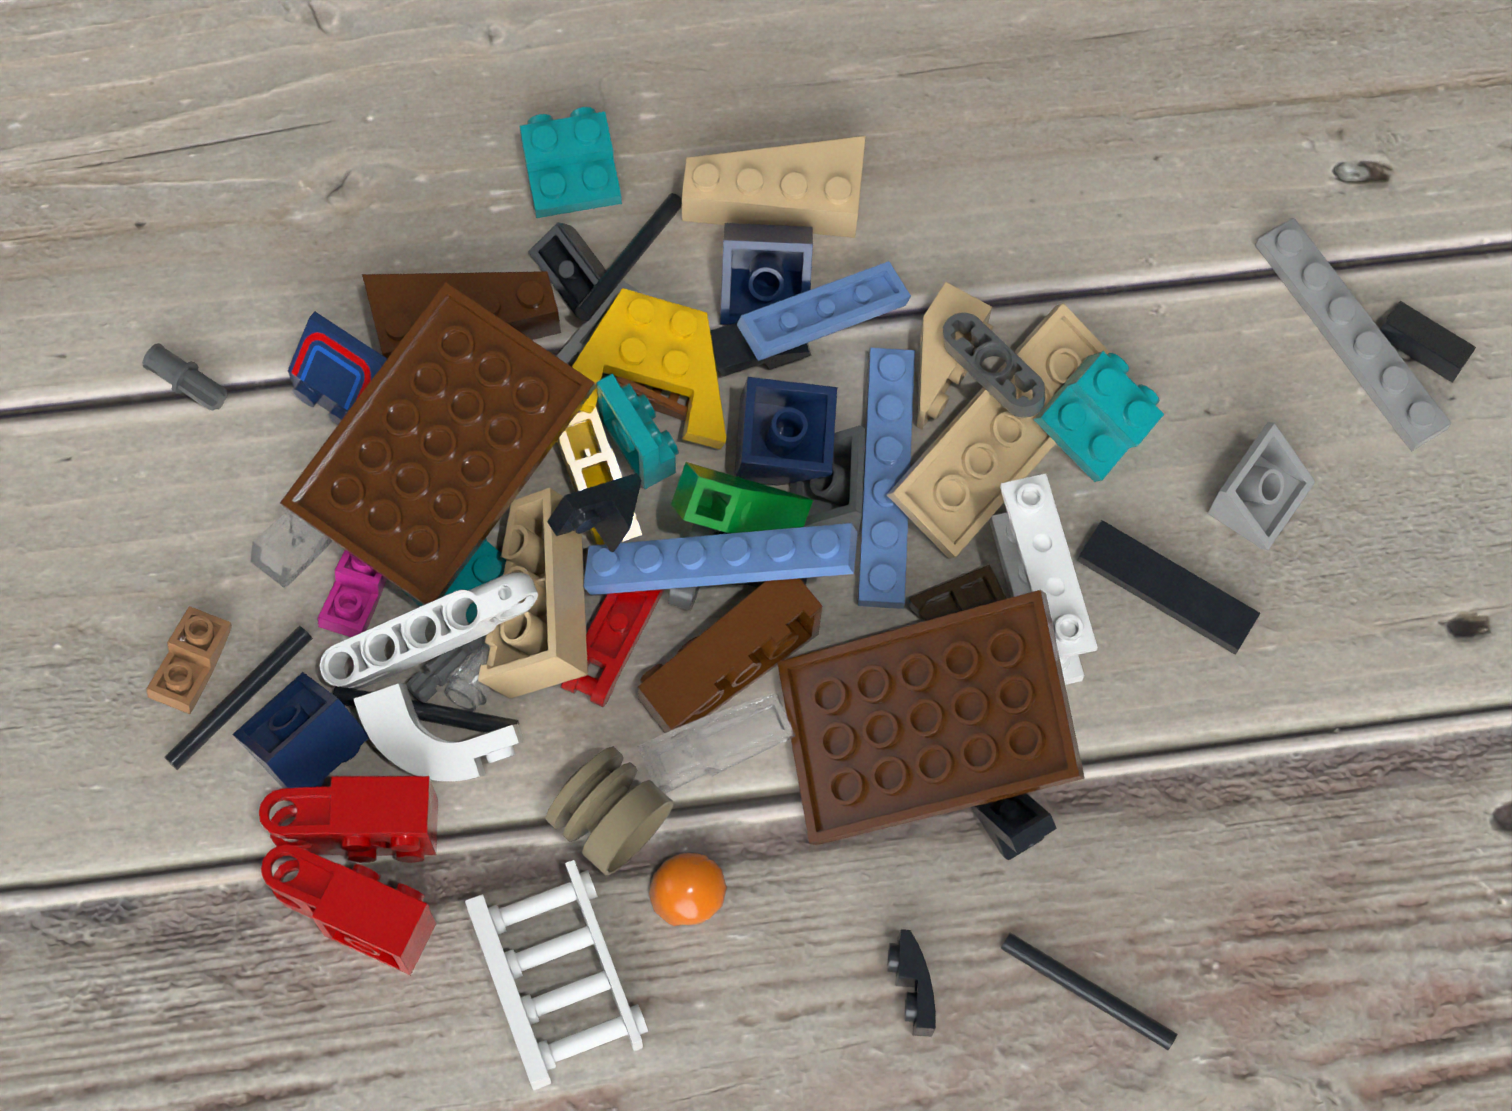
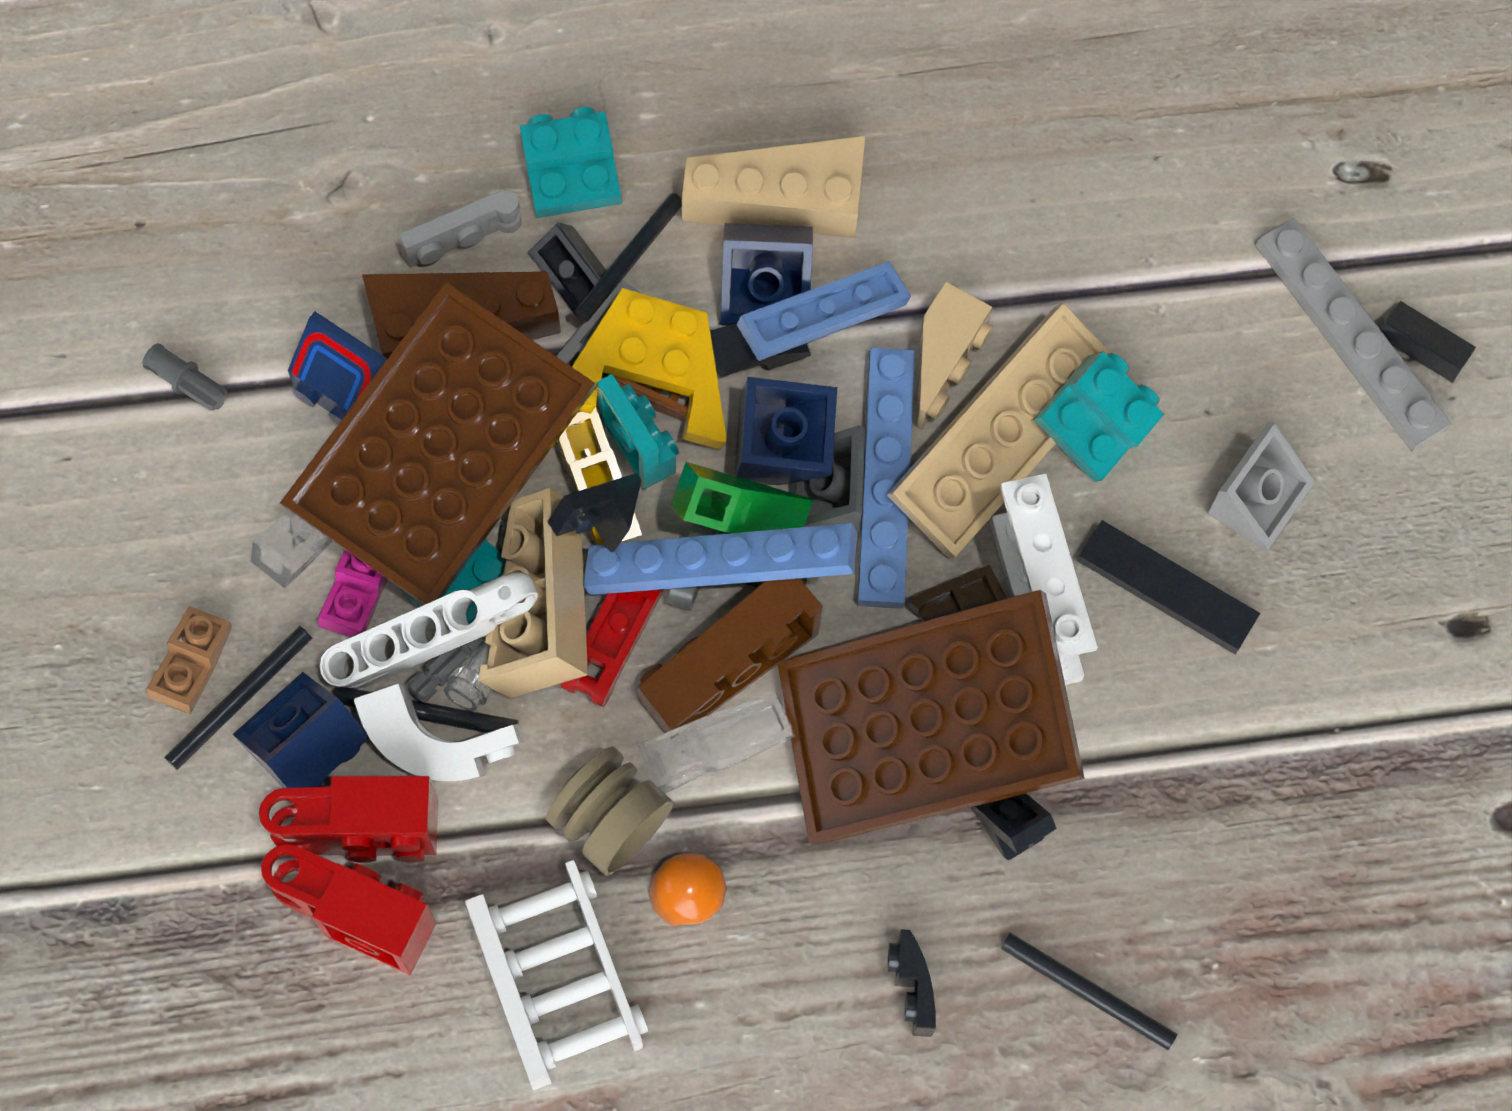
(461, 227): none -> light grey plate
(997, 384): dark grey beam -> none

